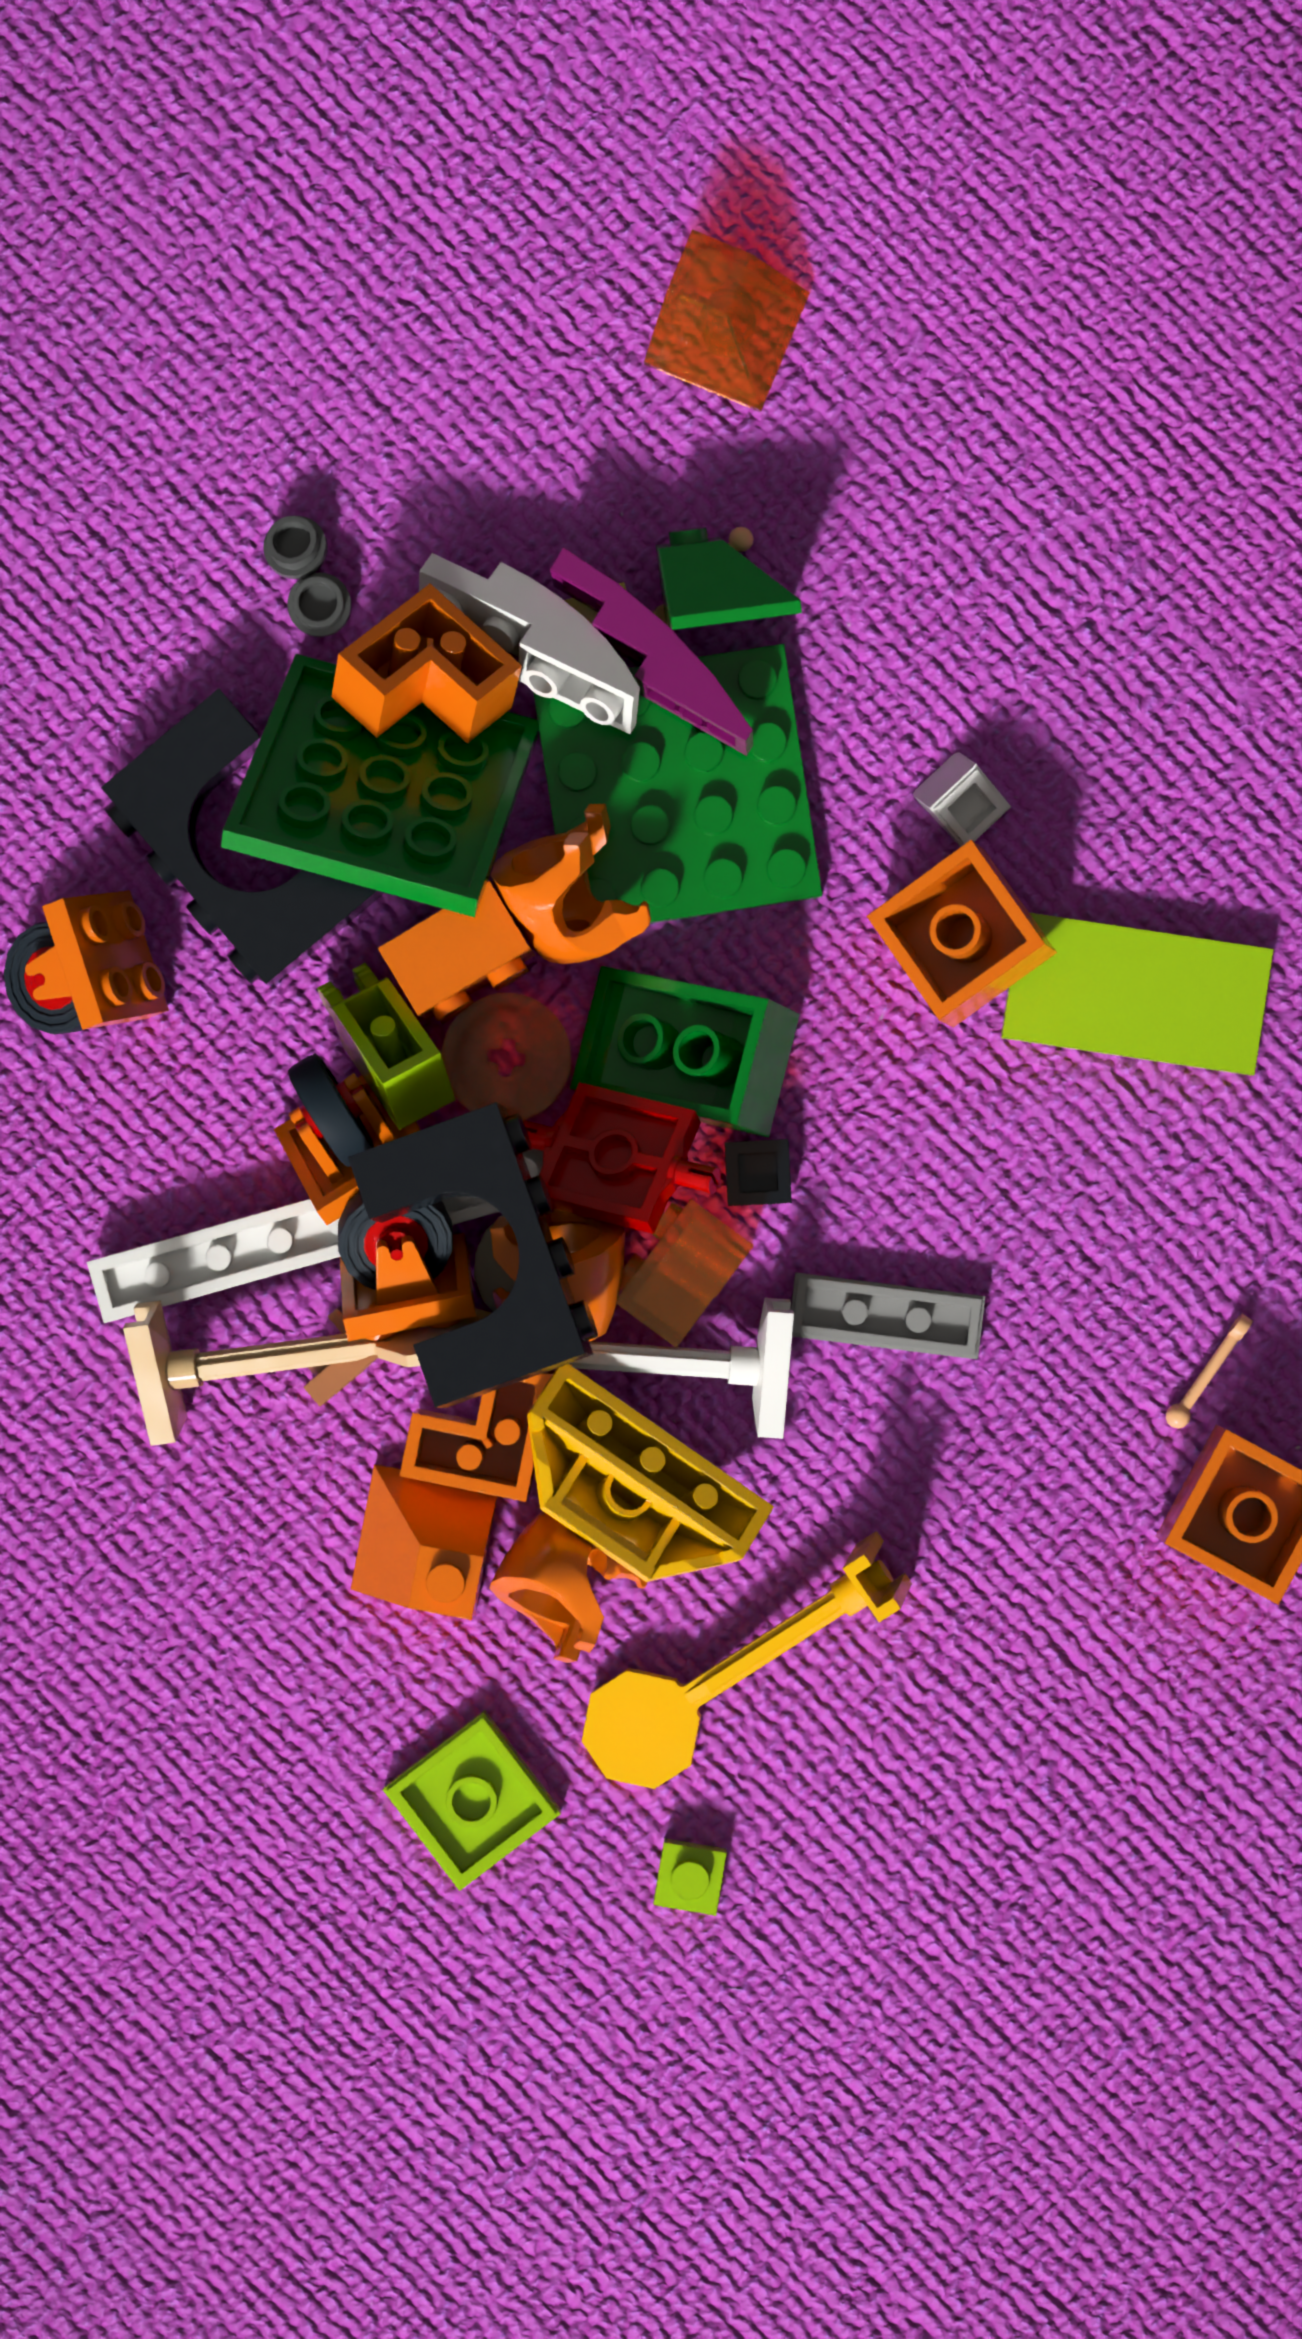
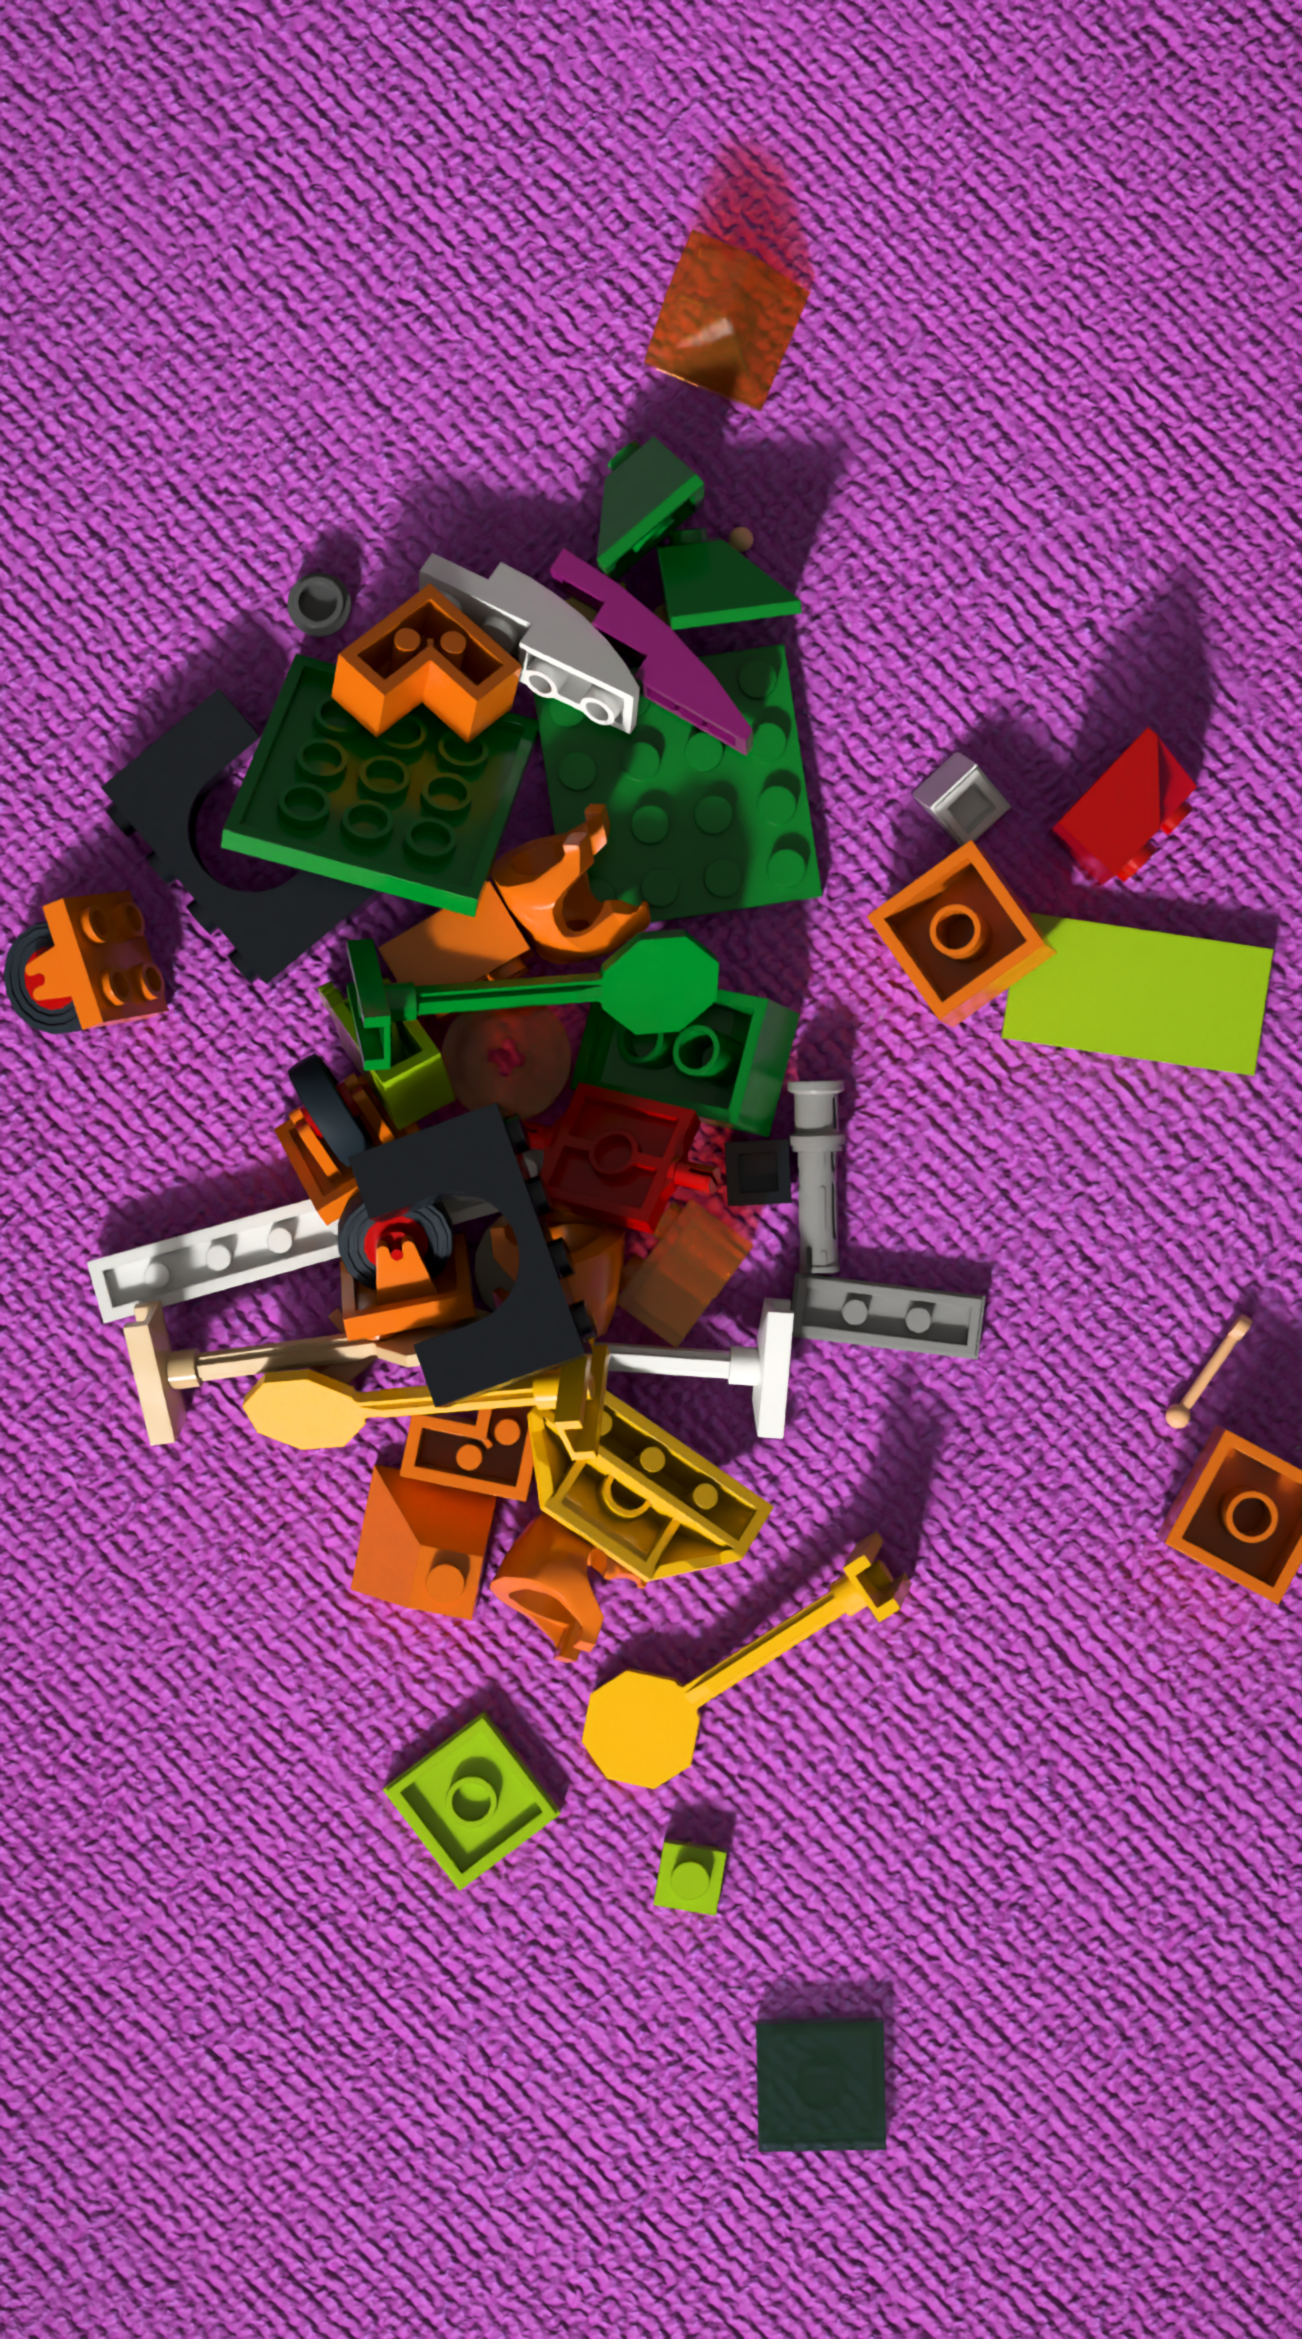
(295, 547): dark grey plate -> none
(325, 1413): none -> yellow piece
(643, 502): none -> green slope
(647, 985): none -> green piece
(817, 1145): none -> light grey pin
(820, 2084): none -> clear green tile
(1124, 809): none -> red slope

